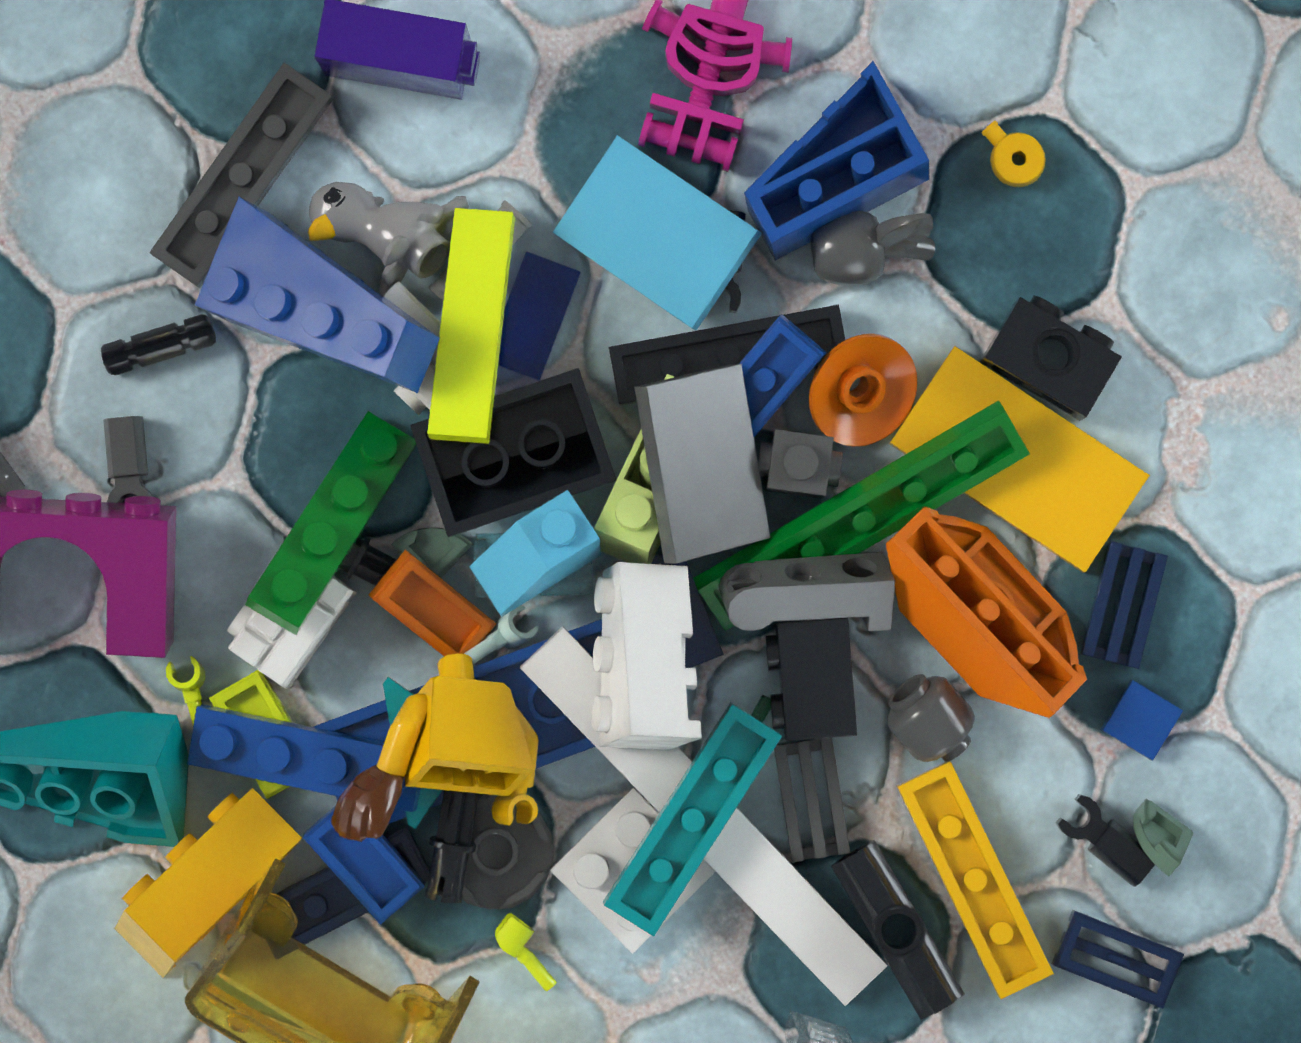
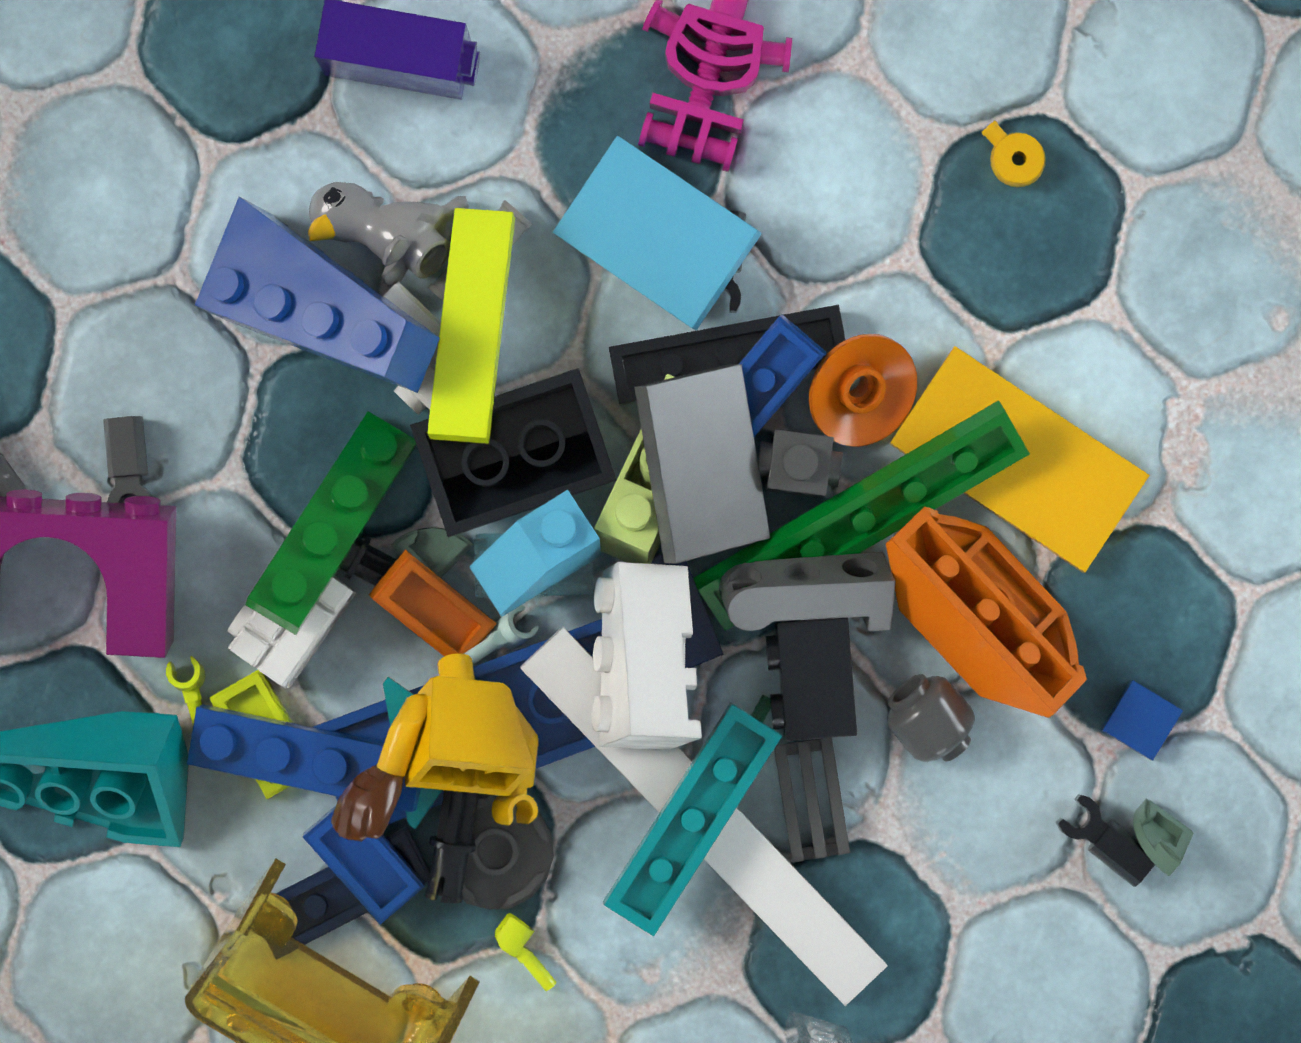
(158, 344): black axle -> none
(204, 879): yellow wedge -> none
(244, 169): dark grey plate -> none
(535, 314): clear blue tile -> none
(601, 856): white plate -> none
(843, 164): blue wedge -> none
(856, 245): dark grey piece -> none
(916, 962): black piece -> none
(975, 879): yellow plate -> none
(1016, 357): black brick -> none
(1071, 940): dark blue tile -> none
(1146, 610): dark blue tile -> none

